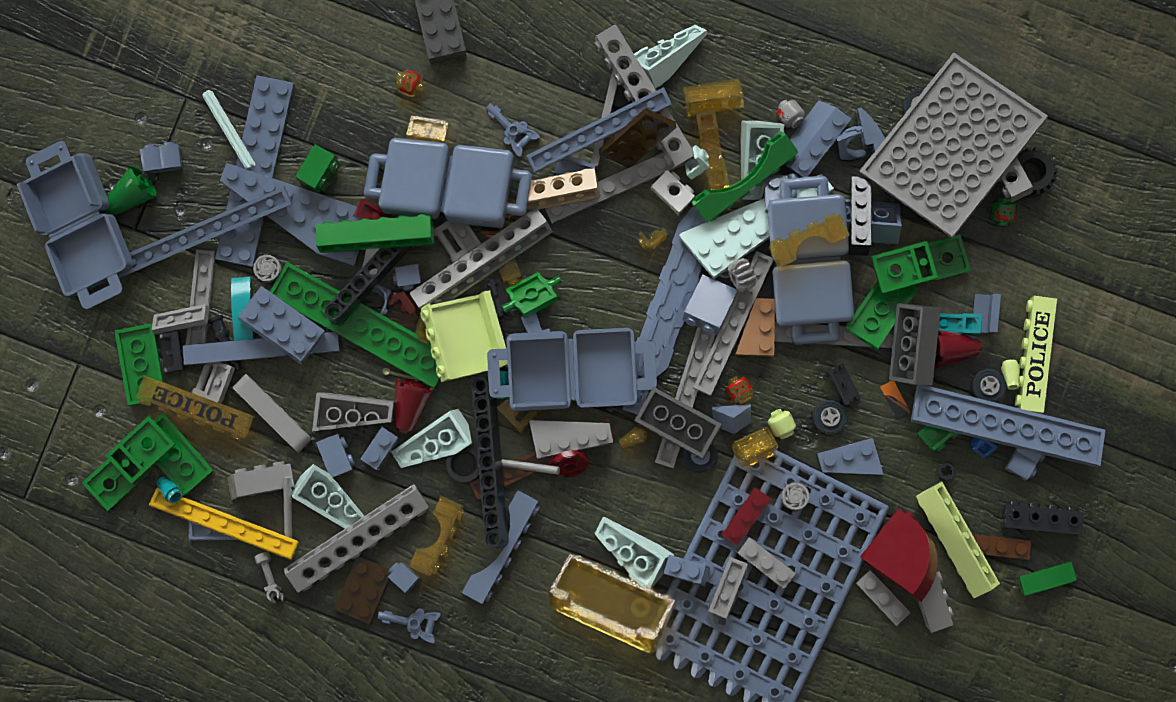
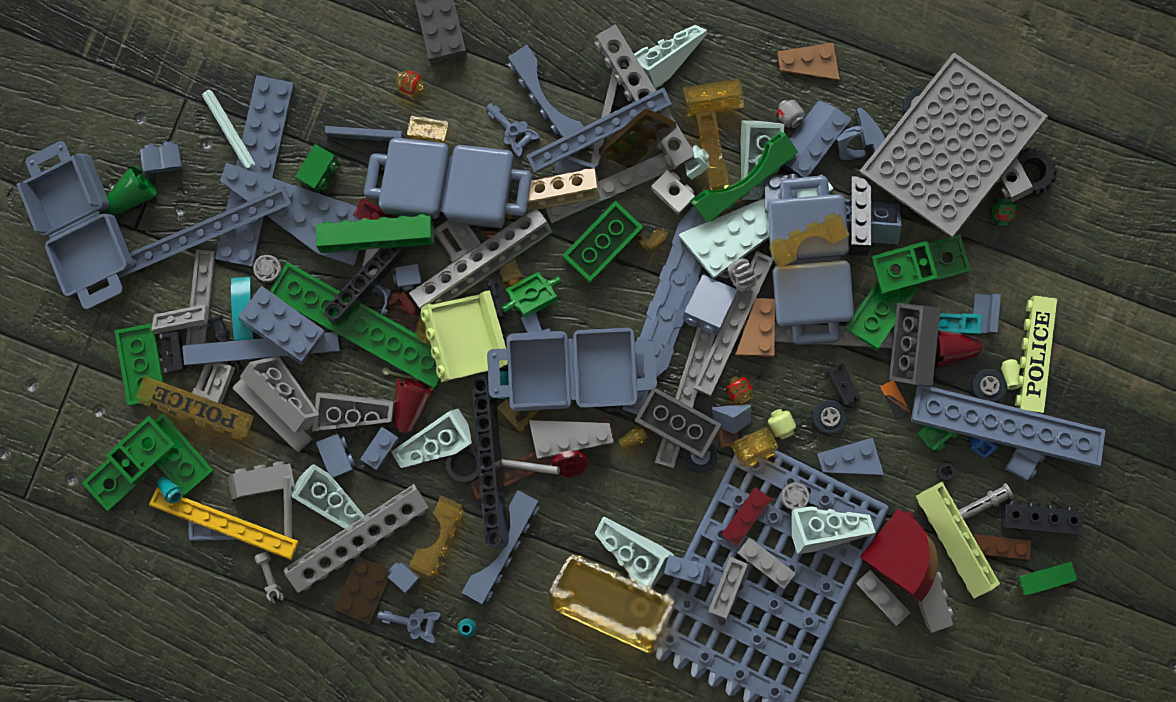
(281, 392): none -> light grey wedge
(361, 133): none -> sand blue tile
(473, 628): none -> teal cone
(526, 66): none -> sand blue arch
(602, 242): none -> green brick
(726, 438): none -> reddish brown tile
(811, 60): none -> medium nougat wing
(822, 529): none -> light aqua wedge
(994, 498): none -> light grey pin

